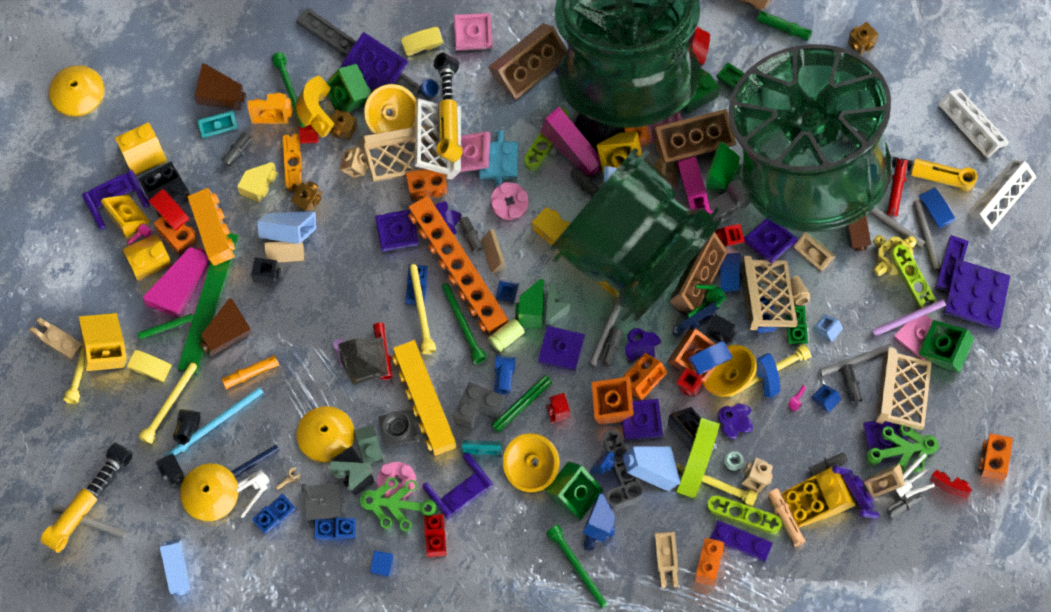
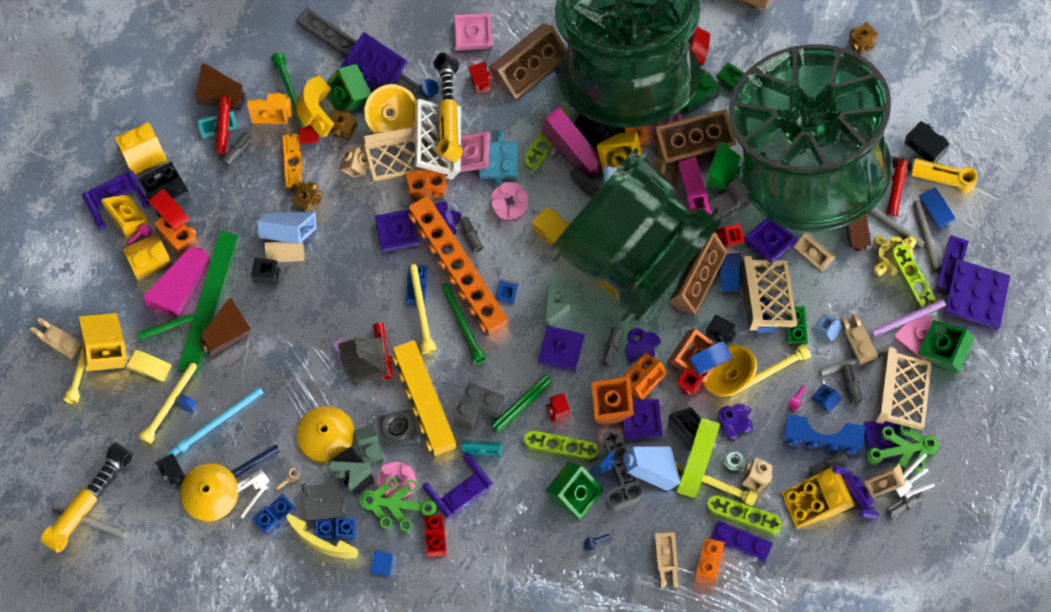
(79, 99): yellow dish -> none
(175, 566): light blue slope -> none
(186, 403): none -> blue tile
(186, 423): black piece -> none
(211, 226): light orange brick -> none
(222, 125): none -> red pin
(249, 372): light orange pin -> none
(256, 181): light yellow slope -> none
(342, 549): none -> light yellow slope
(421, 40): light yellow slope -> none
(480, 77): none -> red brick
(493, 252): tan slope -> none
(504, 369): blue piece -> none
(506, 335): yellowish green piece -> none
(520, 466): yellow dish -> none
(530, 306): green slope -> none
(556, 534): green piece -> none
(562, 442): none -> lime beam
(600, 520): slope -> none
(605, 333): light grey bar -> none
(694, 321): dark blue hinge -> none
(714, 294): green plant -> none
(767, 369): blue slope -> none
(784, 514): light nougat pin -> none
(792, 29): green pin -> none
(799, 291): tan cone -> none
(848, 439): none -> blue arch
(859, 340): none -> tan hinge
(927, 142): none -> black brick
(958, 487): red slope -> none
(972, 122): white fence -> none
(1000, 457): orange brick -> none
(1001, 189): white fence -> none

